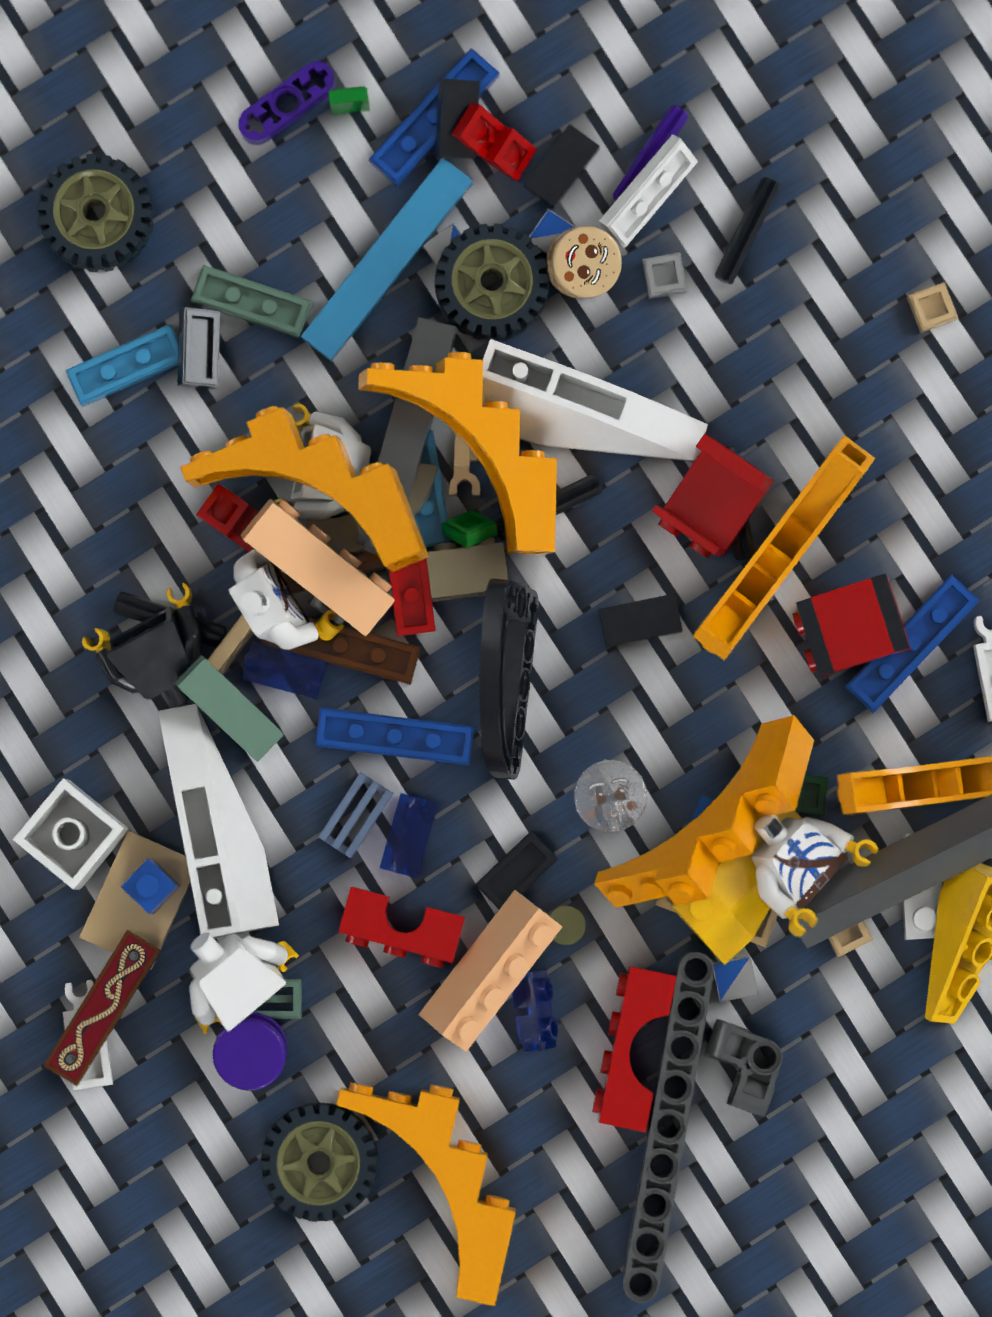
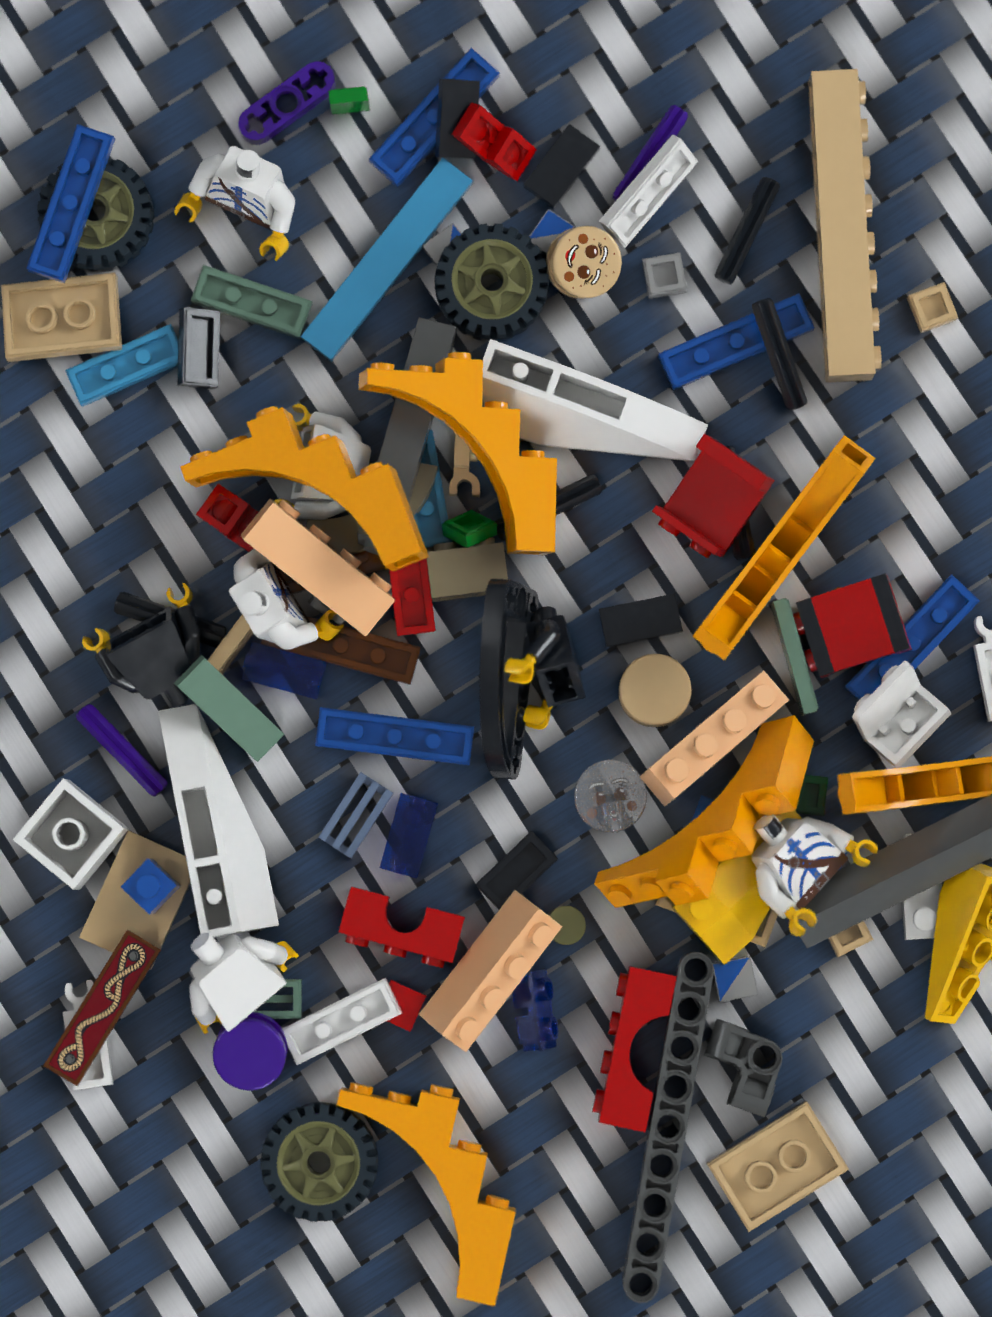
(61, 318): none -> tan tile
(70, 203): none -> blue tile
(121, 750): none -> dark purple axle
(246, 188): none -> white torso
(341, 1021): none -> white tile
(410, 1004): none -> red tile
(555, 664): none -> black torso
(654, 690): none -> tan head
(714, 738): none -> light nougat brick
(730, 344): none -> blue tile
(777, 1166): none -> tan tile
(779, 353): none -> black axle
(794, 656): none -> sand green tile
(842, 225): none -> tan brick
(898, 715): none -> white bracket

